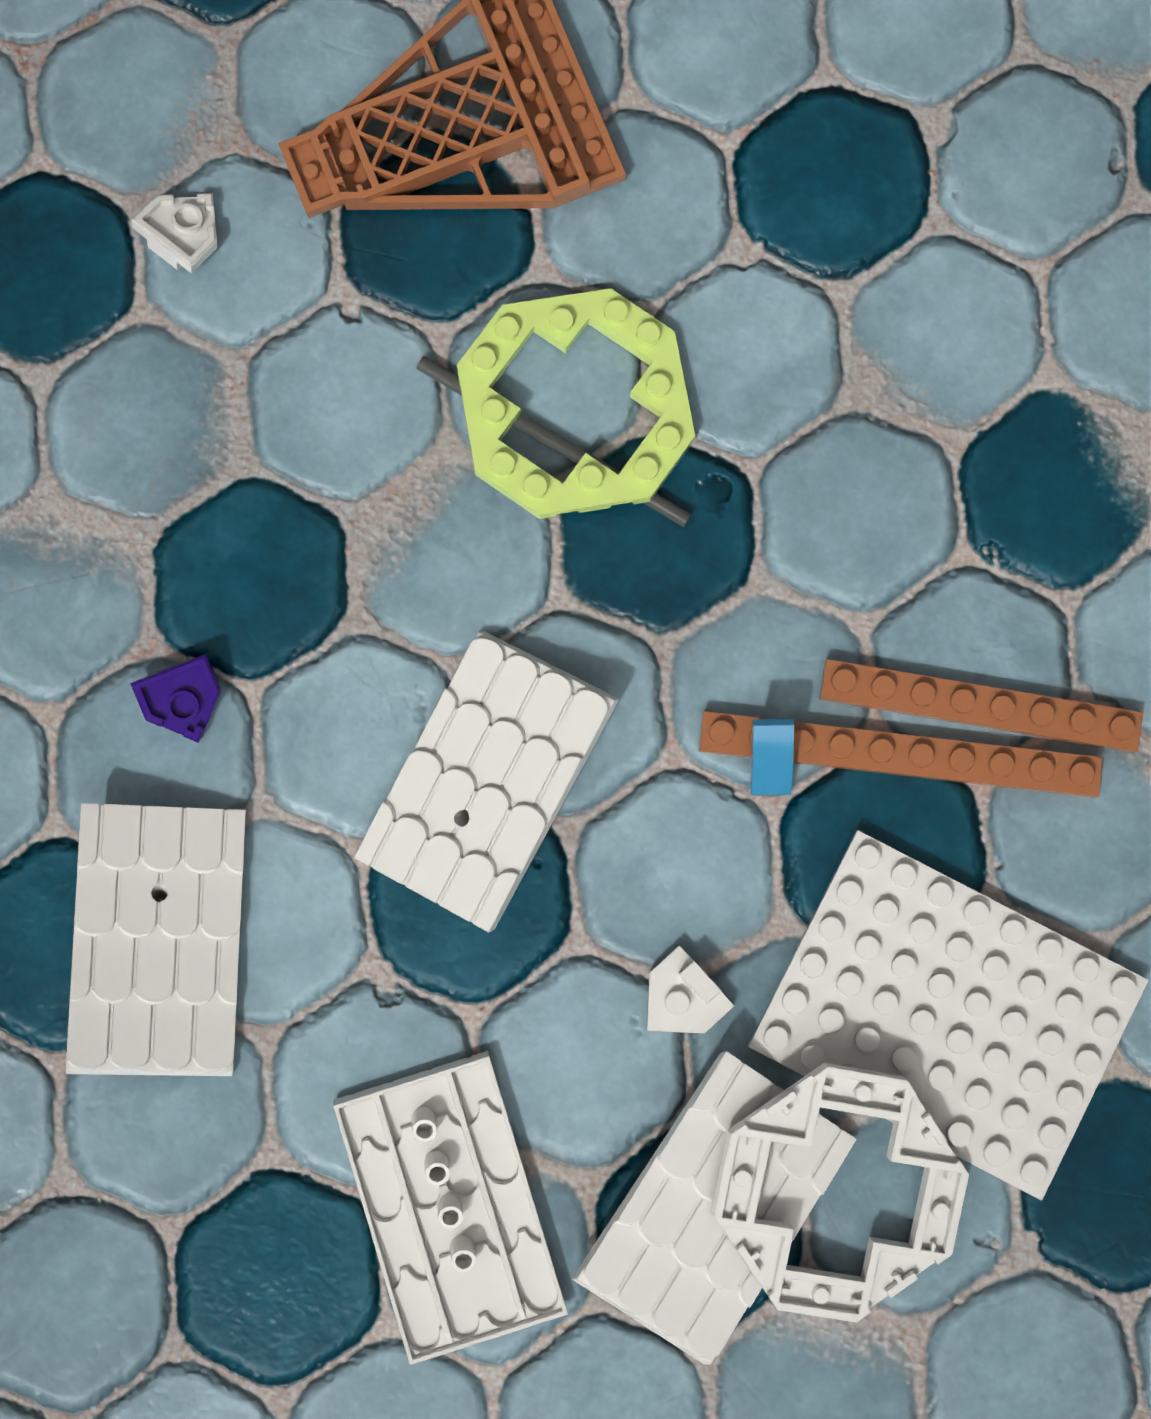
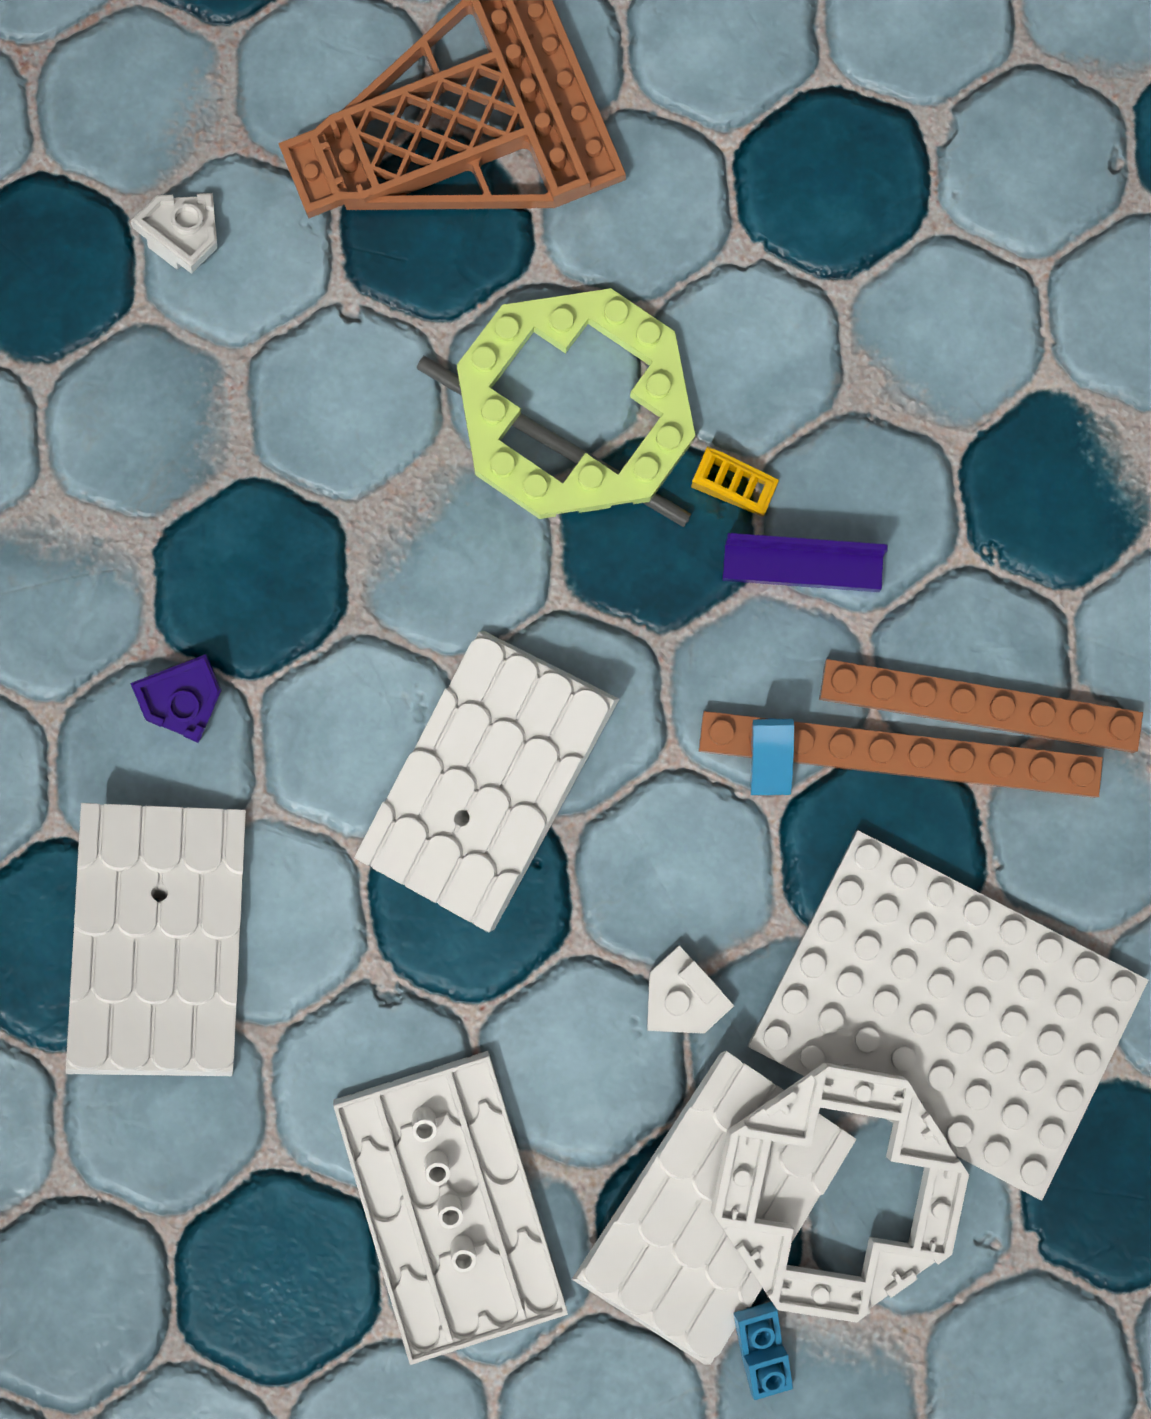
(726, 462): none -> yellow slope
(763, 1351): none -> dark azure slope
(803, 562): none -> dark purple panel

